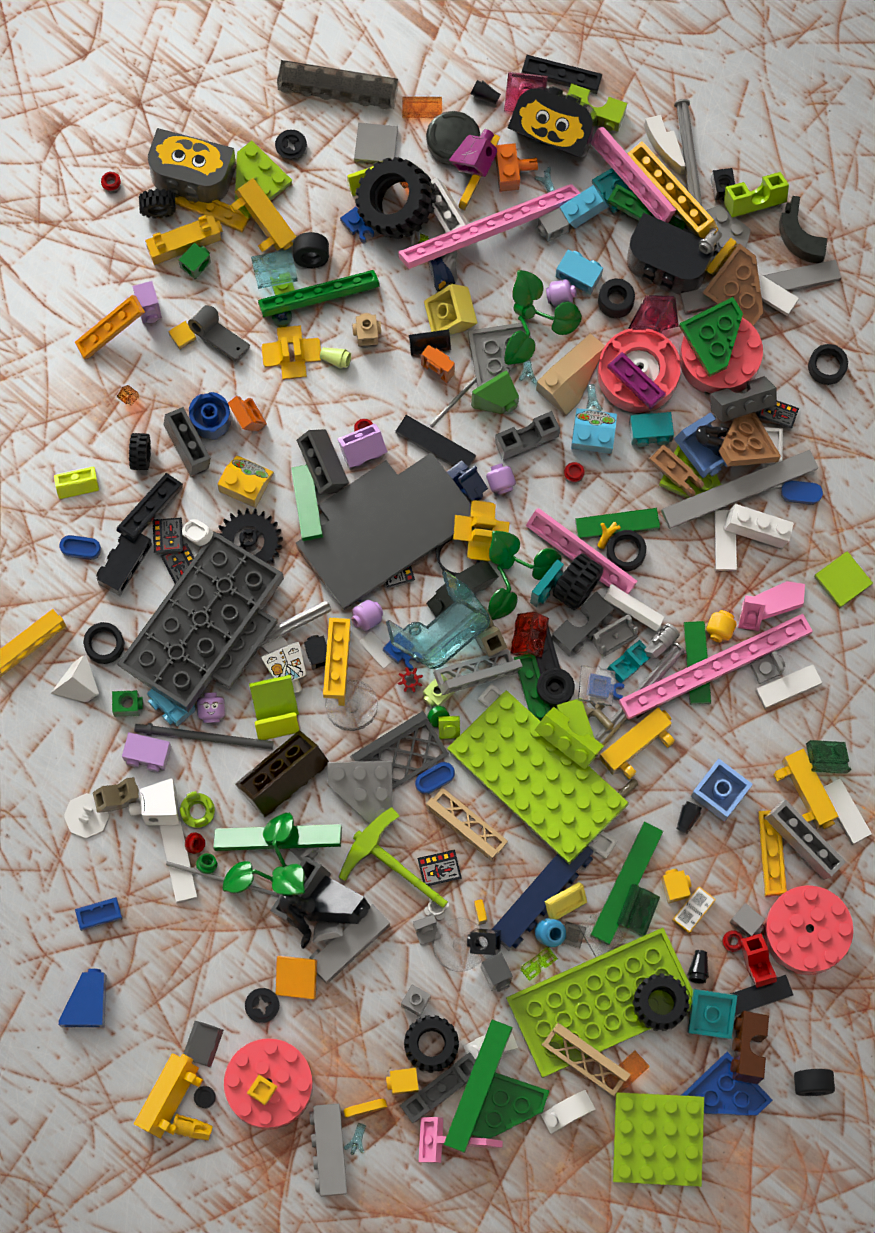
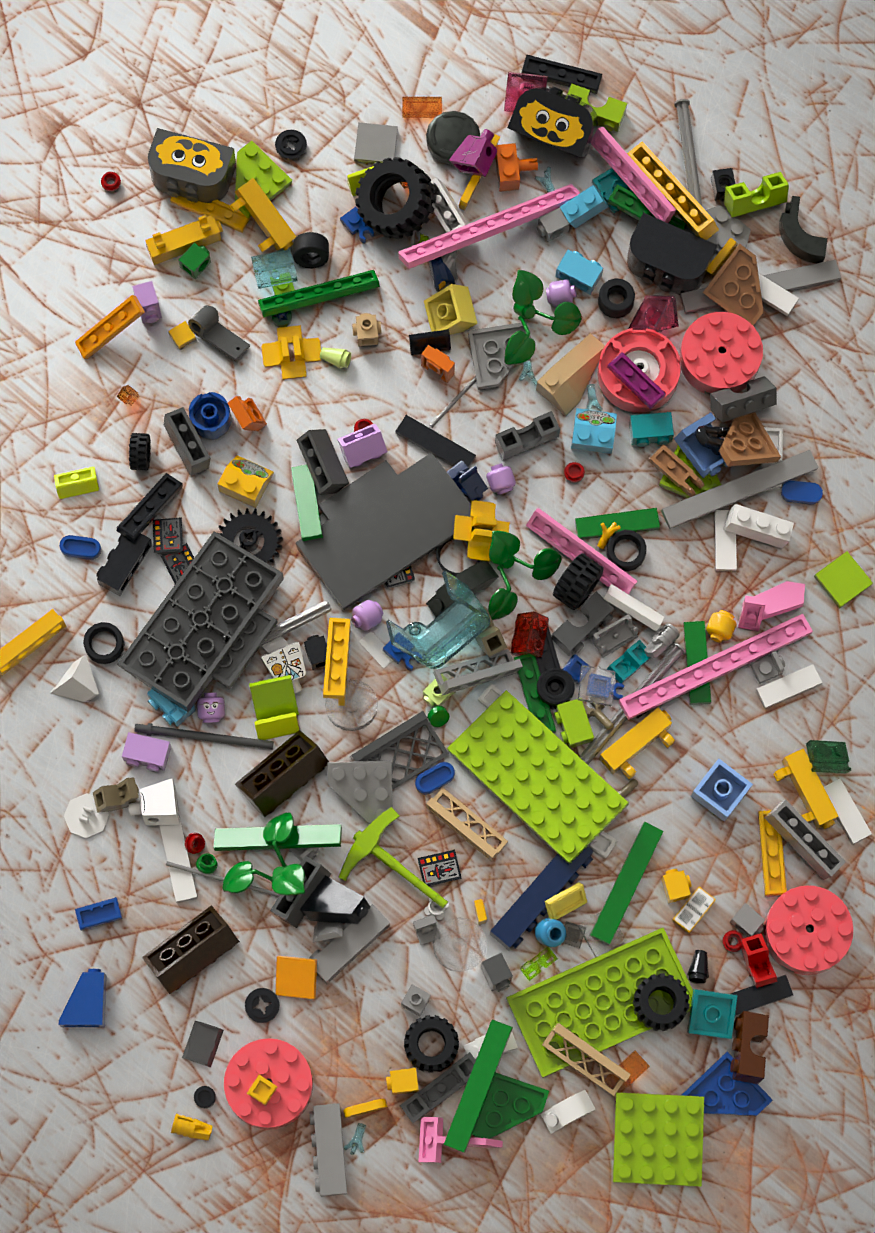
(119, 697): green brick -> none
(157, 203): black tyre -> none
(167, 1095): yellow brick -> none
(190, 949): none -> dark brown slope
(197, 532): white tile -> none
(197, 798): lime piece -> none
(292, 906): black piece -> none
(337, 84): clear smoke brick -> none
(408, 673): red gear -> none
(449, 727): lime plate -> none
(485, 92): black cone -> none
(493, 939): black brick -> none
(496, 395): bright green slope -> none
(541, 591): teal plate -> none
(574, 666): none -> blue tile
(578, 748): lime arch -> none
(638, 910): clear green plate -> none
(664, 143): white slope -> none
(688, 816): black cone -> none
(707, 245): light grey pin -> none
(713, 334): green plate -> none
(780, 414): piece -> none
(814, 1082): black tyre -> none
(831, 350): black tyre -> none

